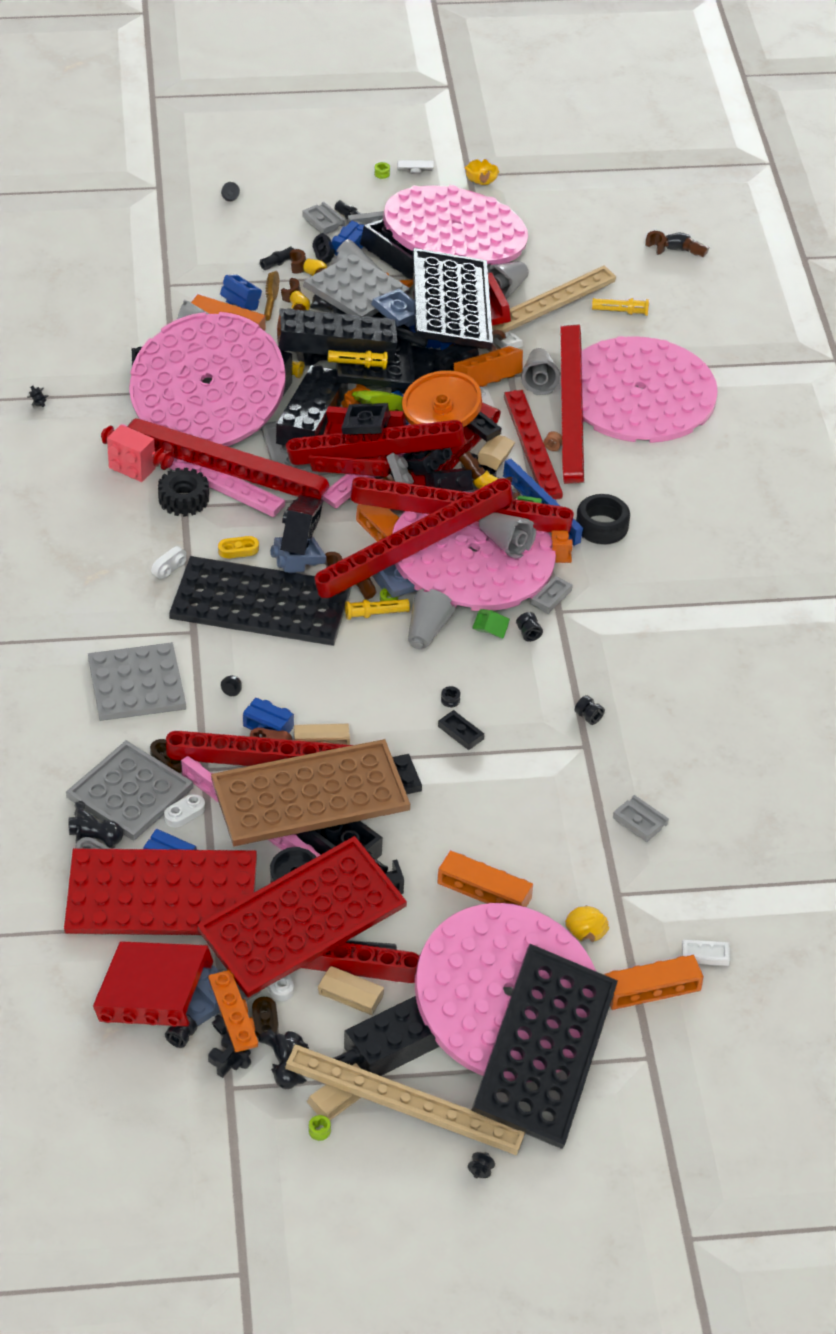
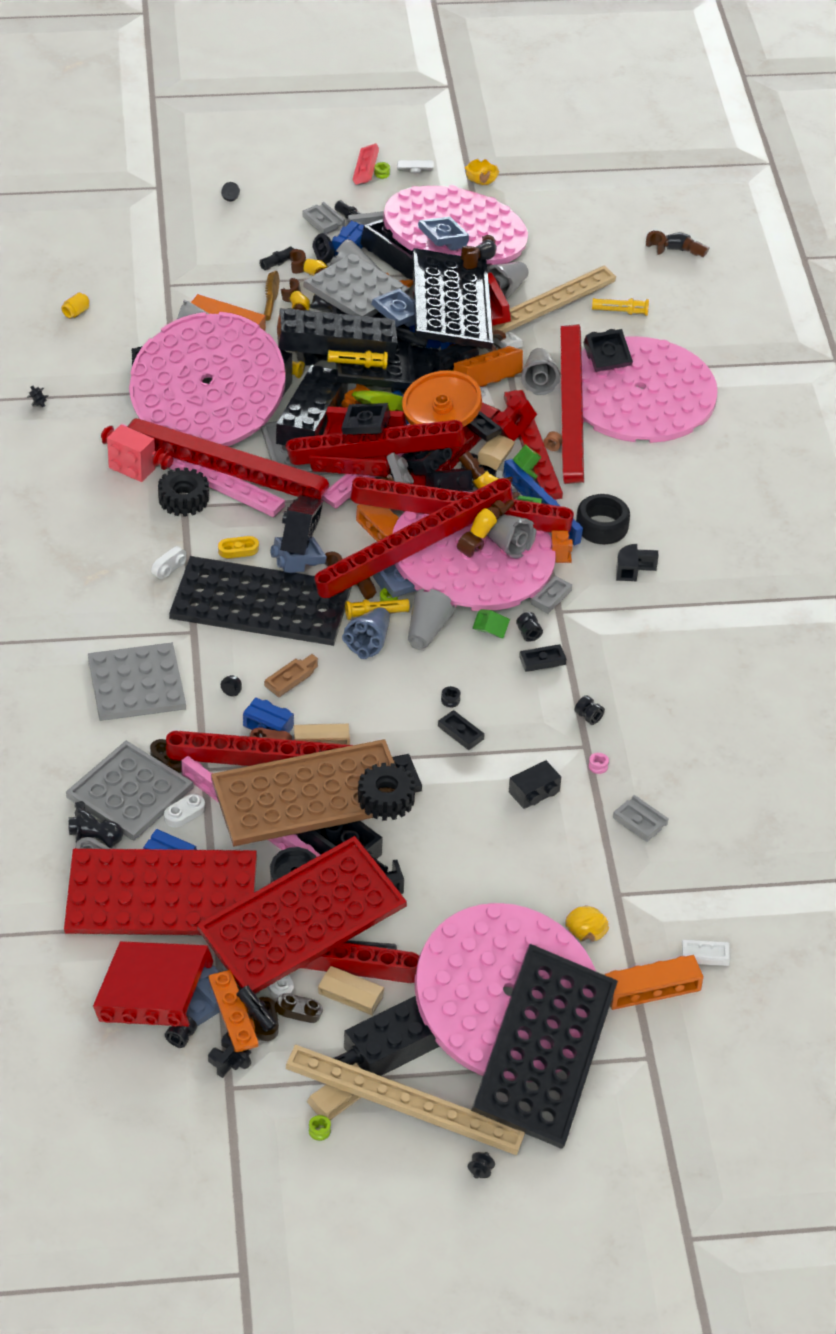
(75, 305): none -> yellow brick
(219, 1025): black plate -> none
(240, 292): blue brick -> none
(256, 1008): none -> black pin
(282, 1048): black animal -> none
(291, 675): none -> medium nougat hinge
(298, 1008): none -> dark brown plate
(365, 164): none -> coral plate
(367, 633): none -> sand blue cone
(384, 803): none -> black tyre
(444, 232): none -> sand blue plate
(481, 526): none -> piece
(483, 881): orange brick -> none
(484, 251): none -> piece
(516, 408): none -> red brick
(527, 459): none -> bright green panel
(535, 784): none -> black brick
(542, 657): none -> black plate
(596, 761): none -> bright pink bush
(607, 349): none -> black plate
(631, 560): none -> black brick

